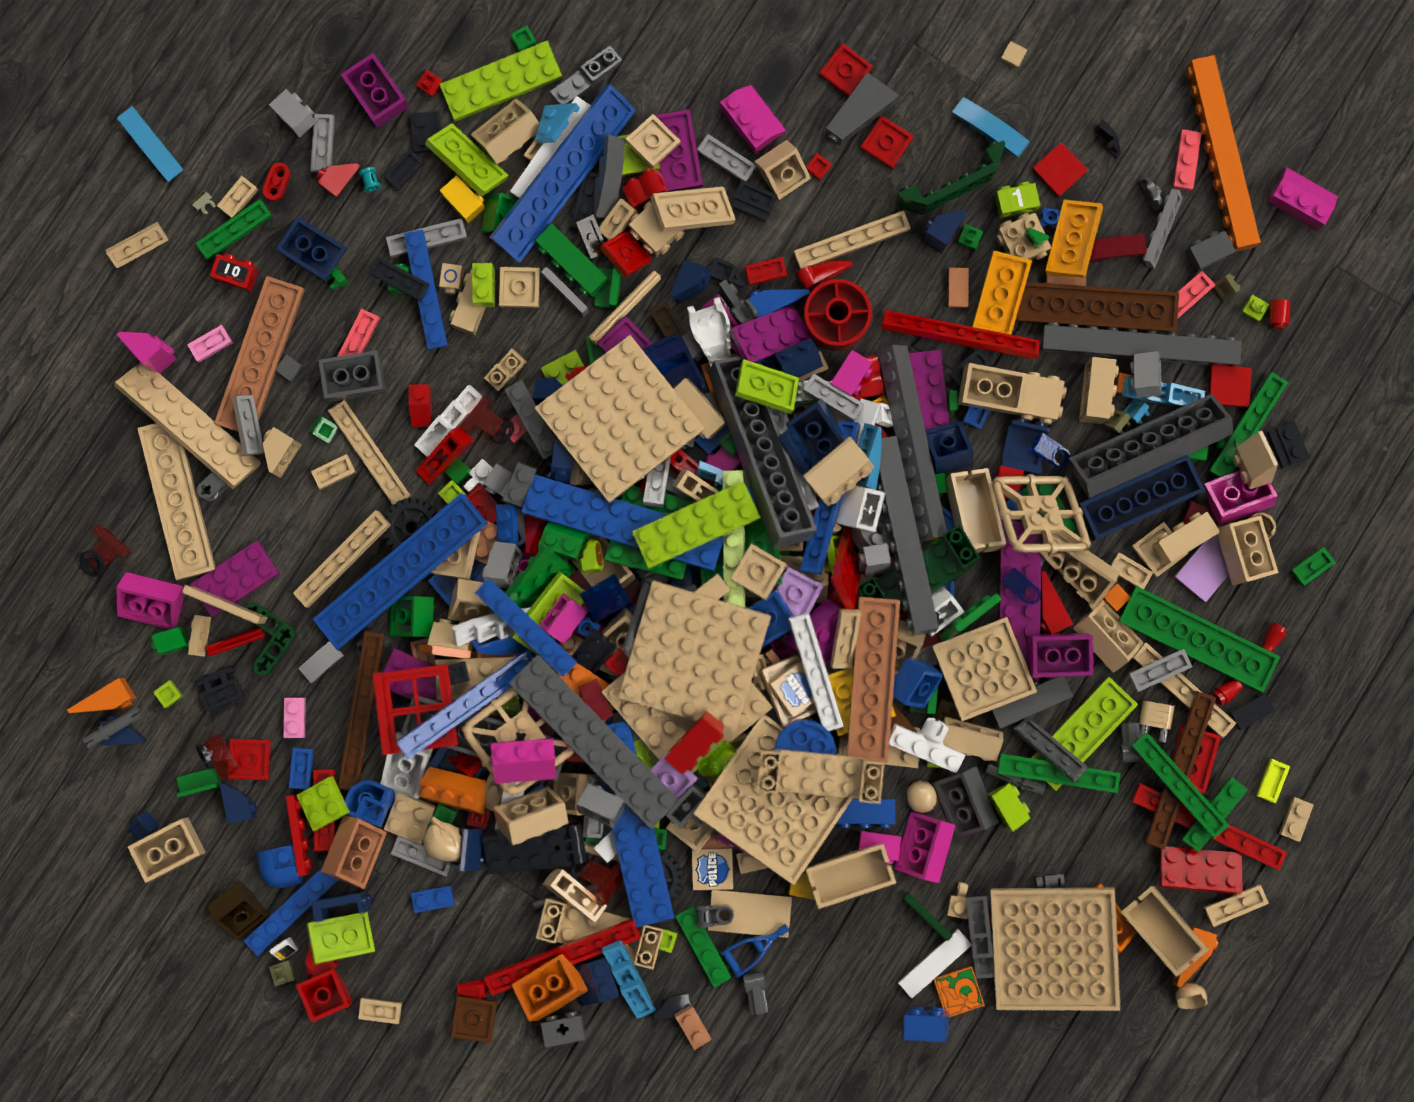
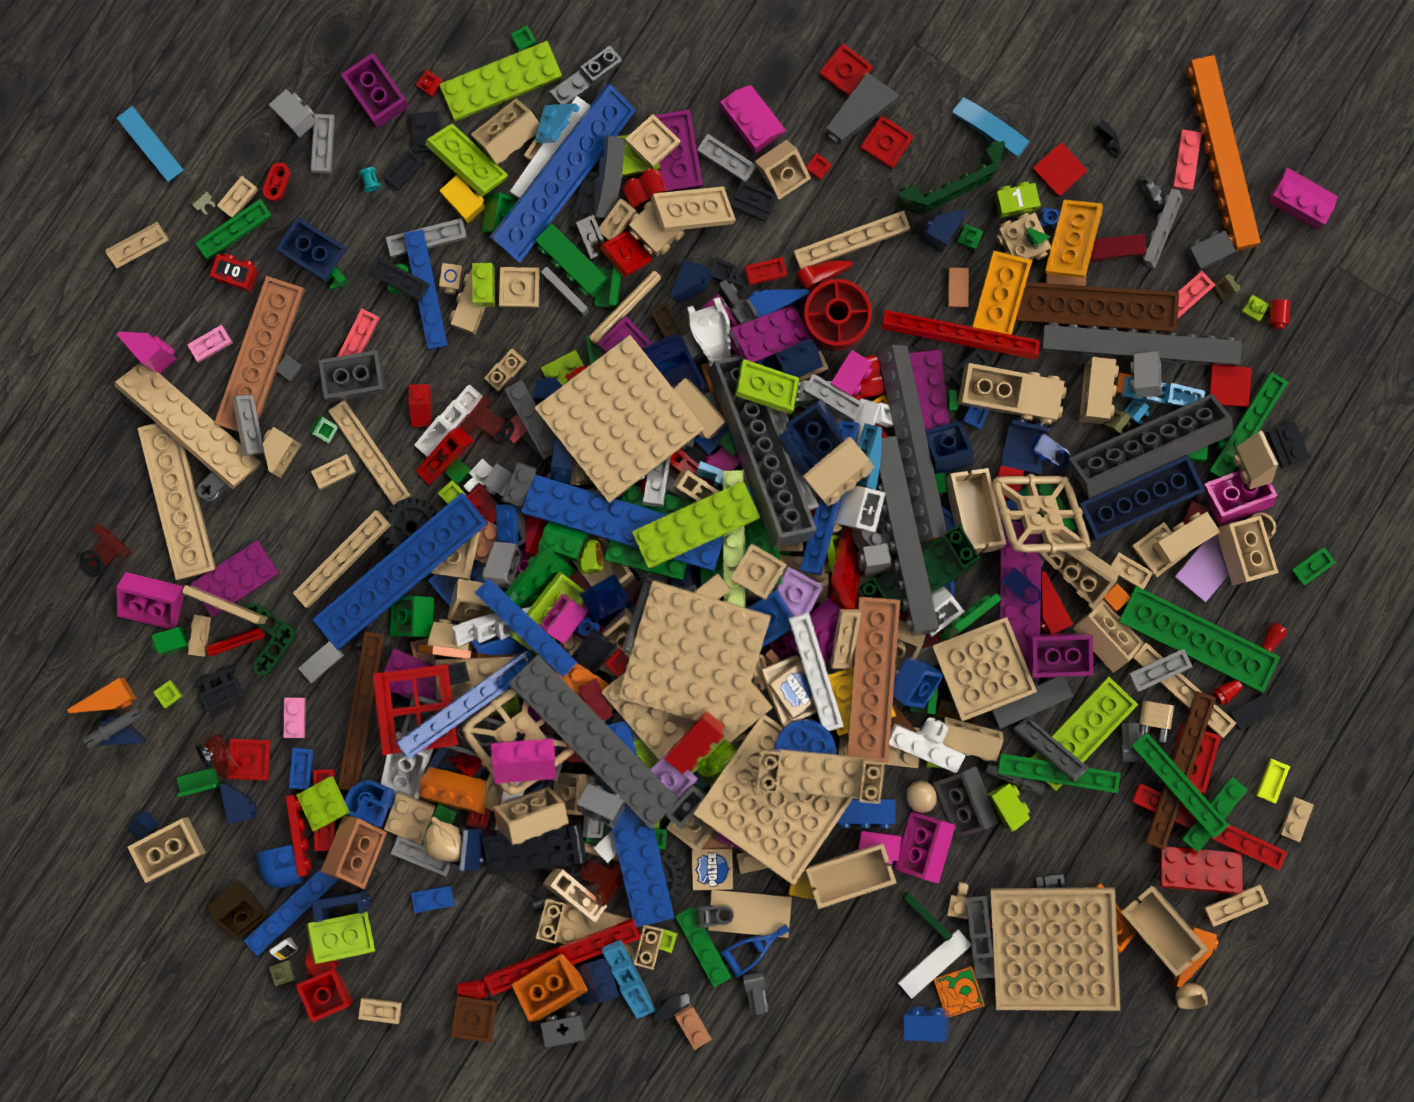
(335, 177): slope -> none
(1013, 54): tan tile -> none

